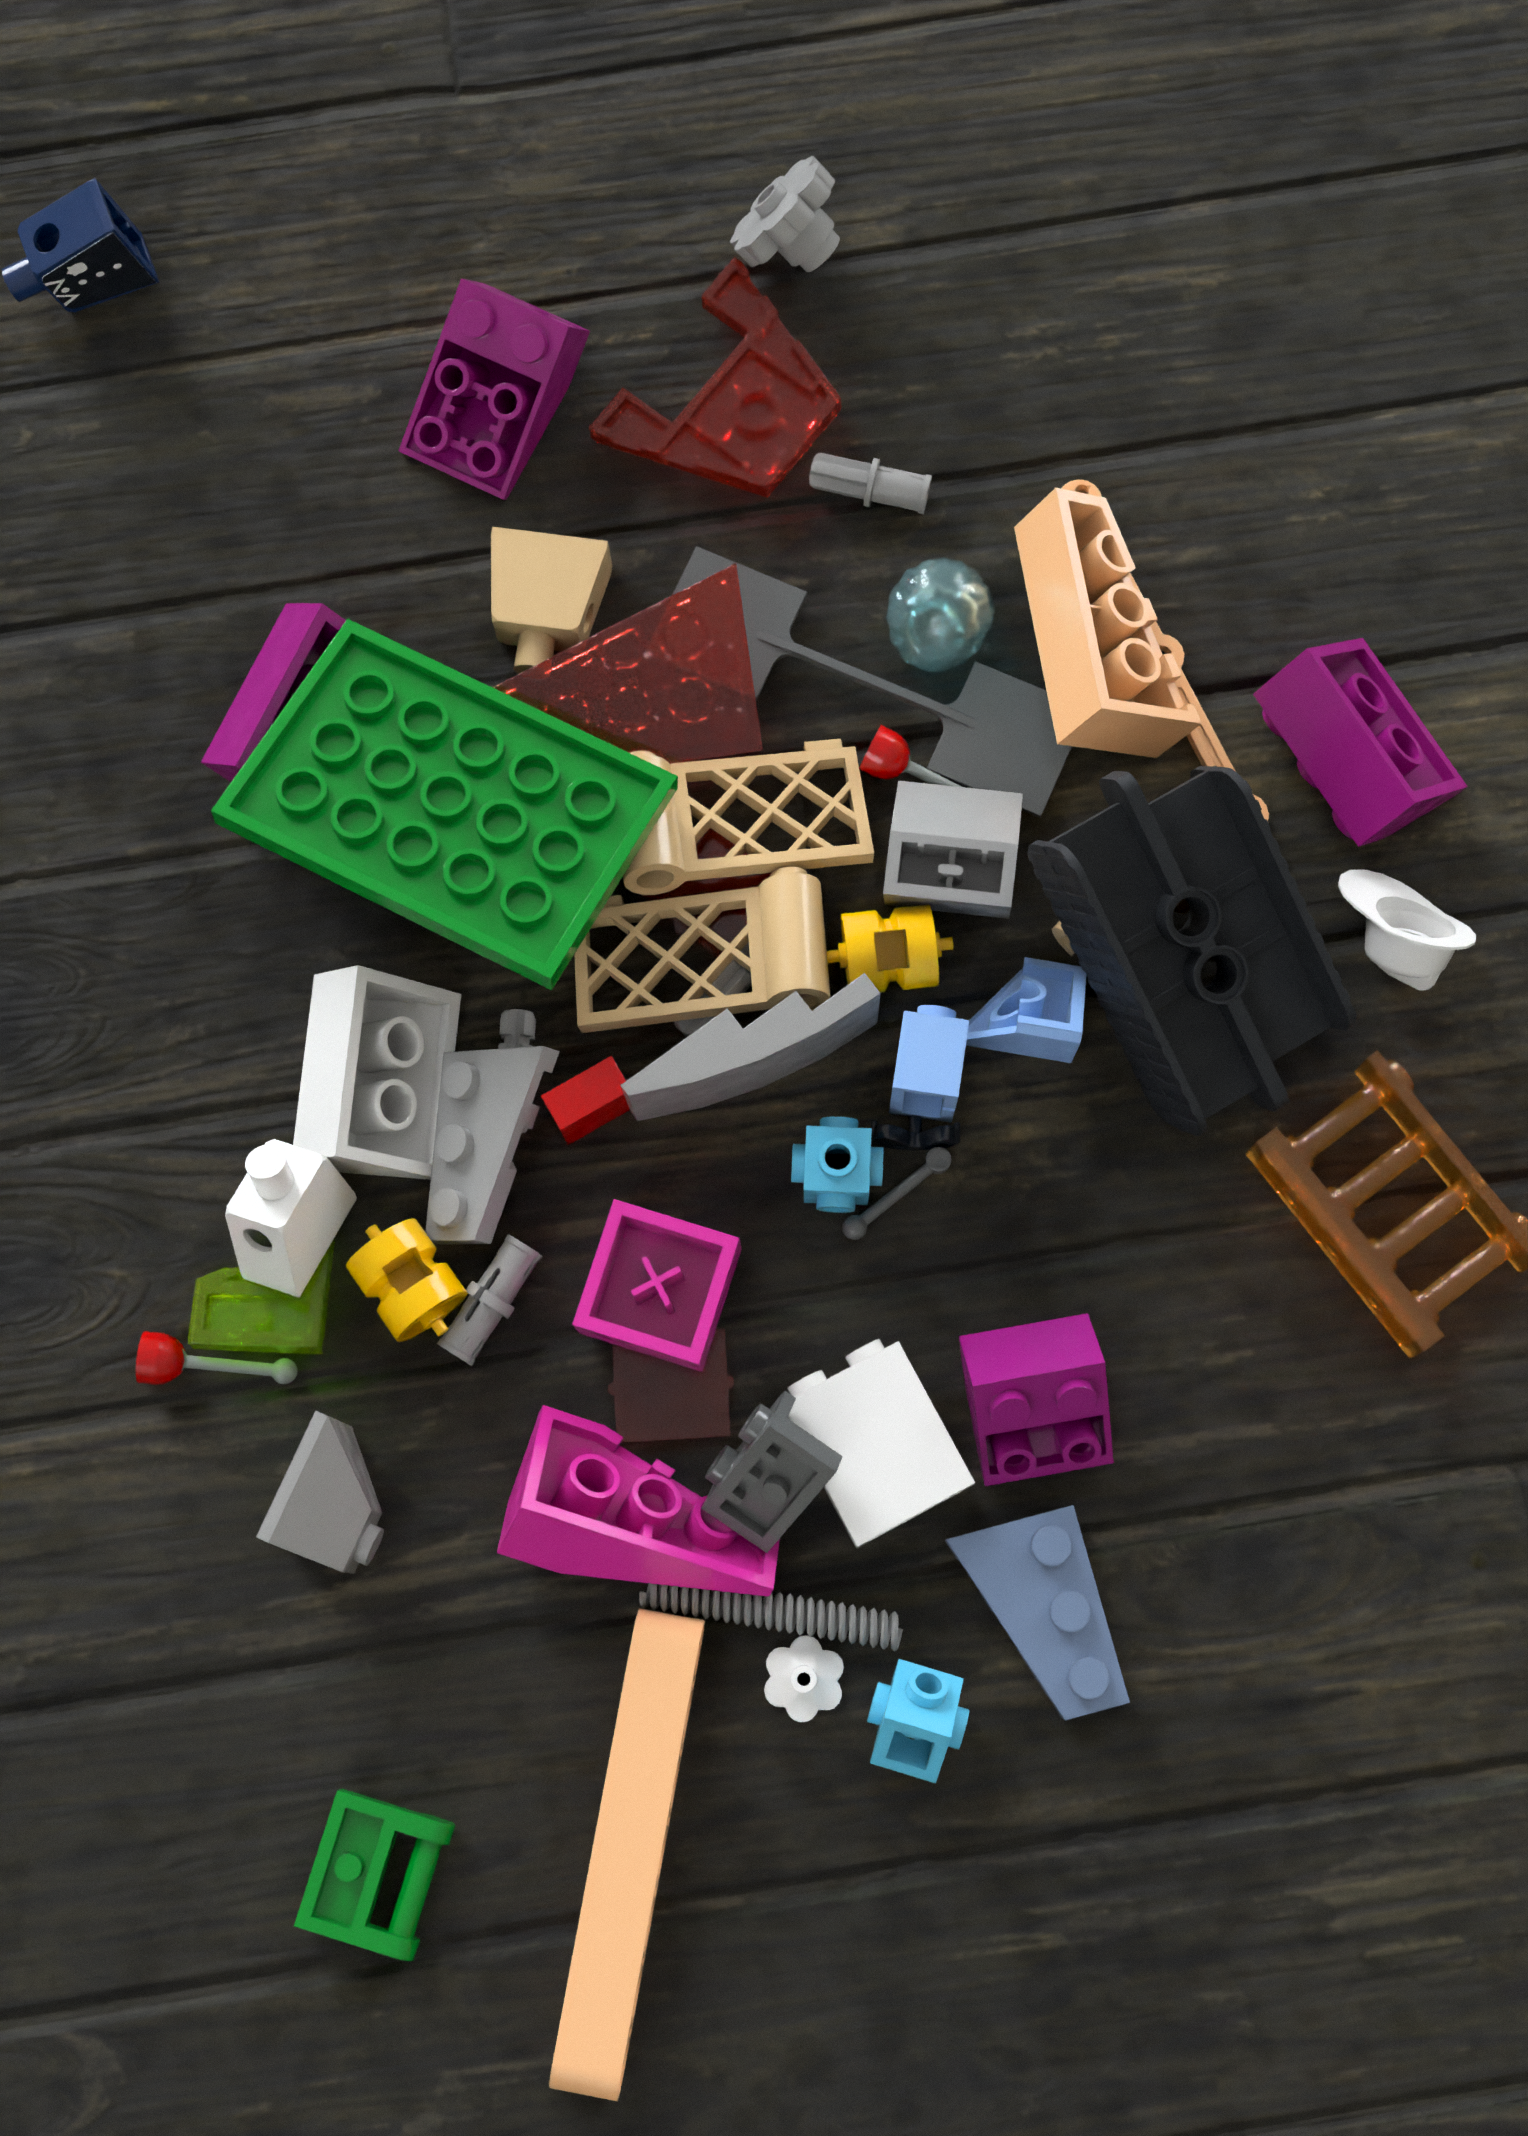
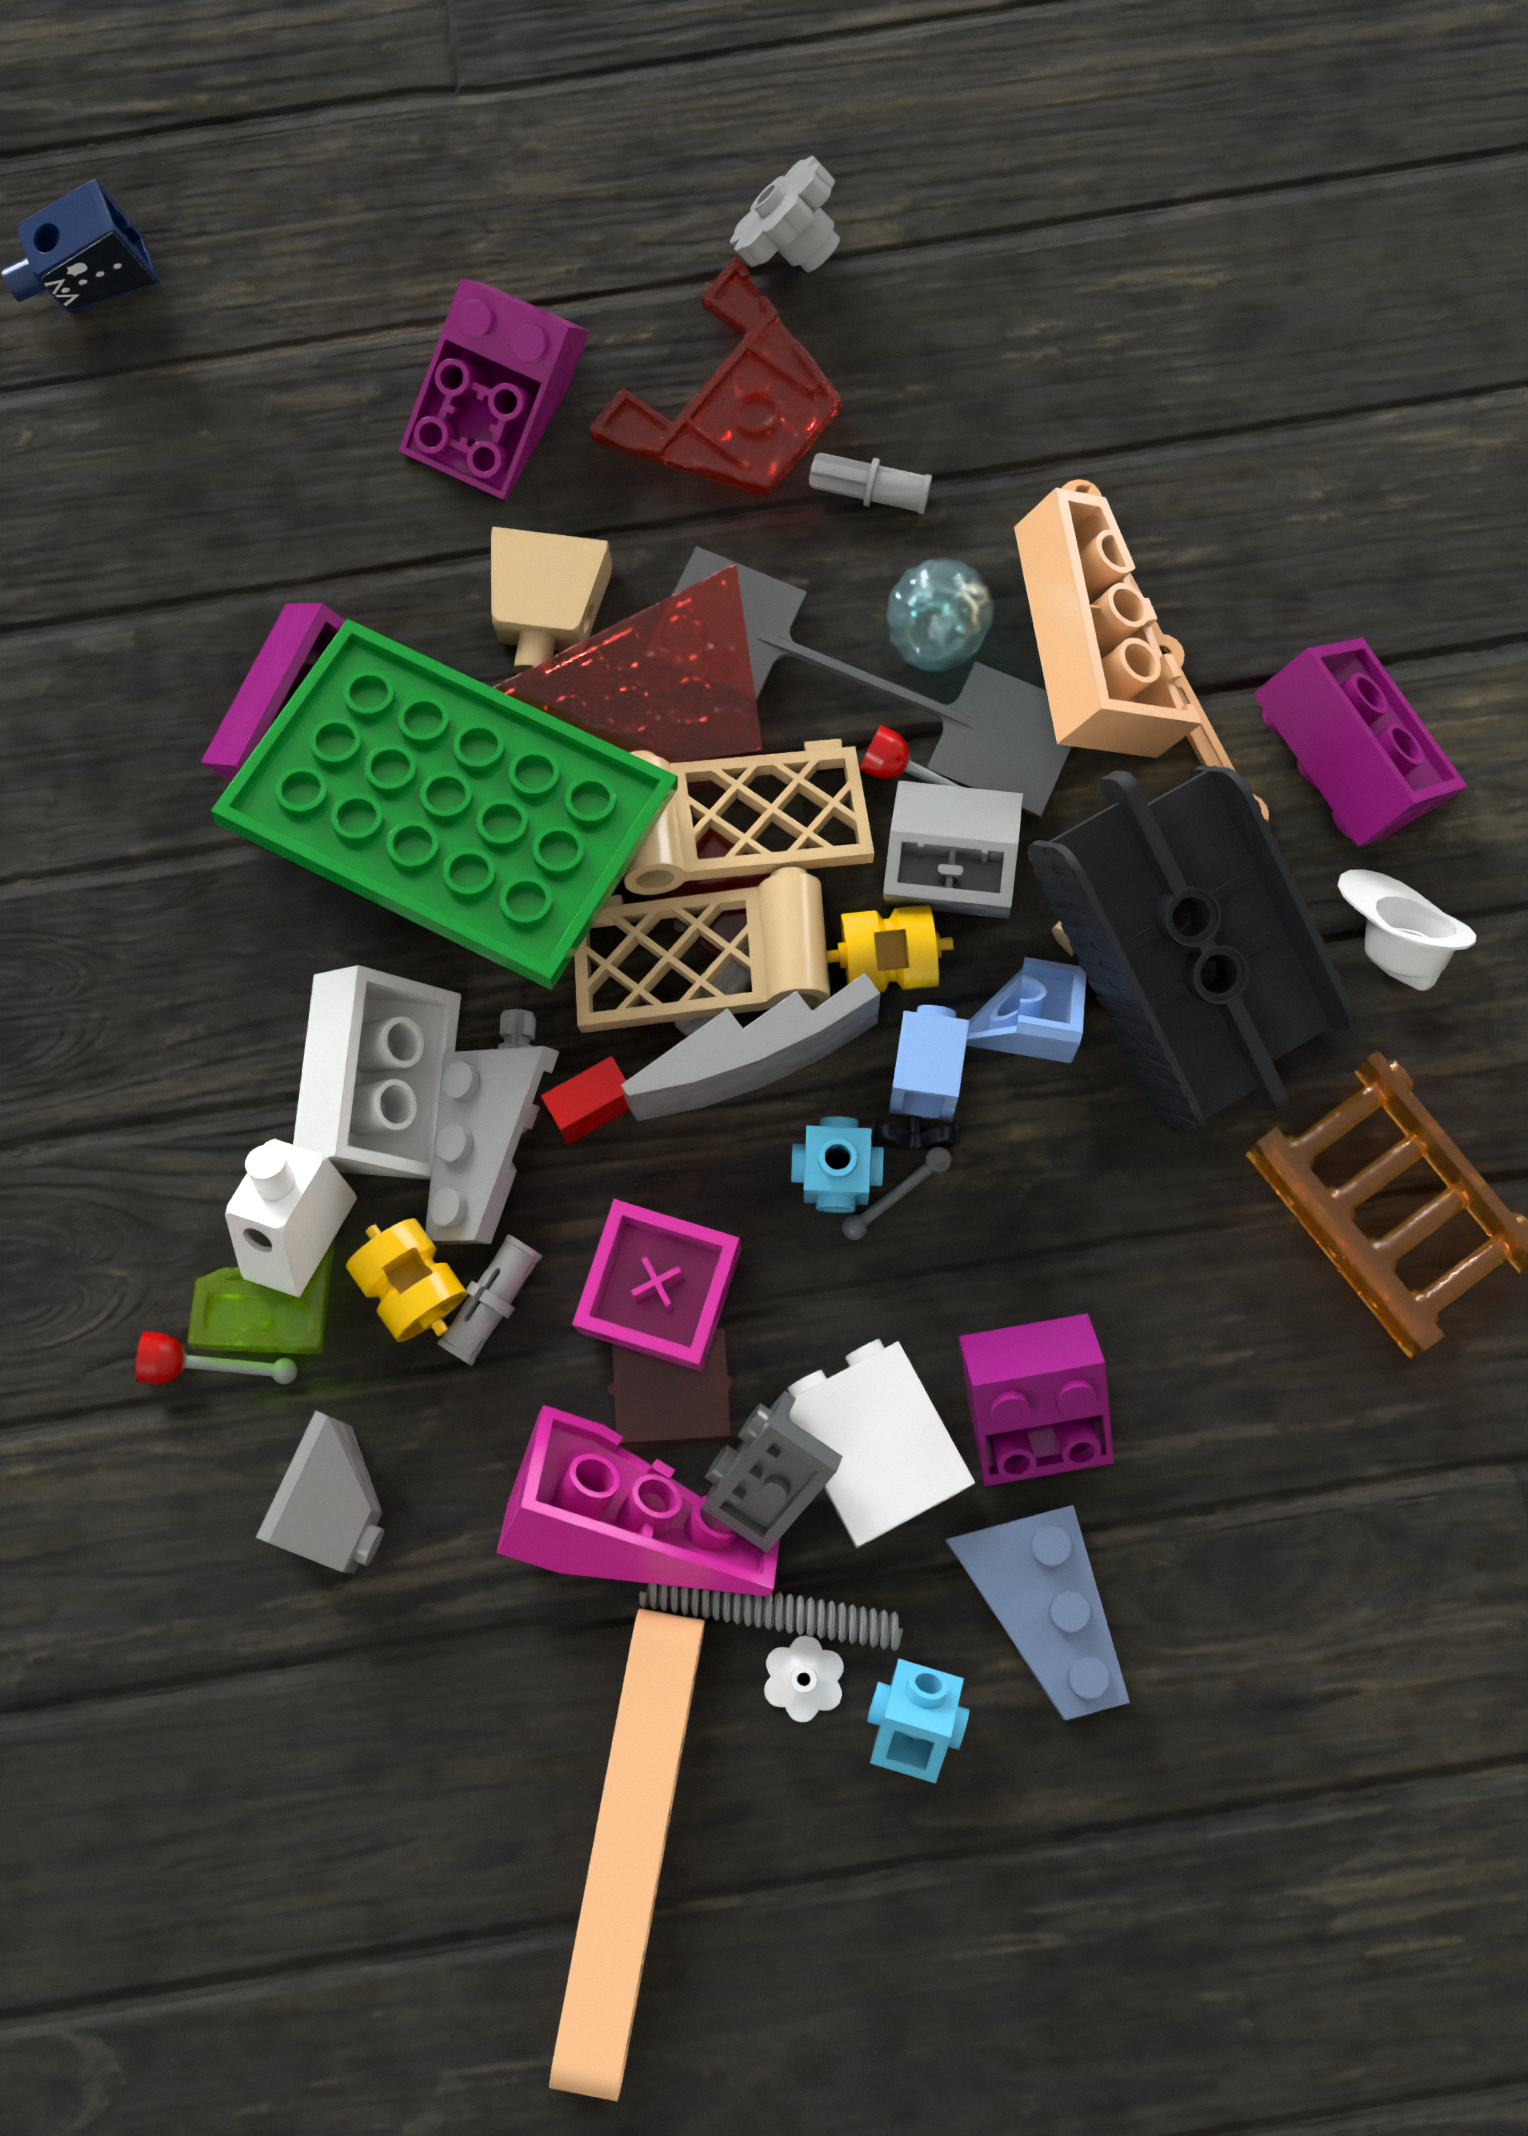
(352, 1869): green plate -> none

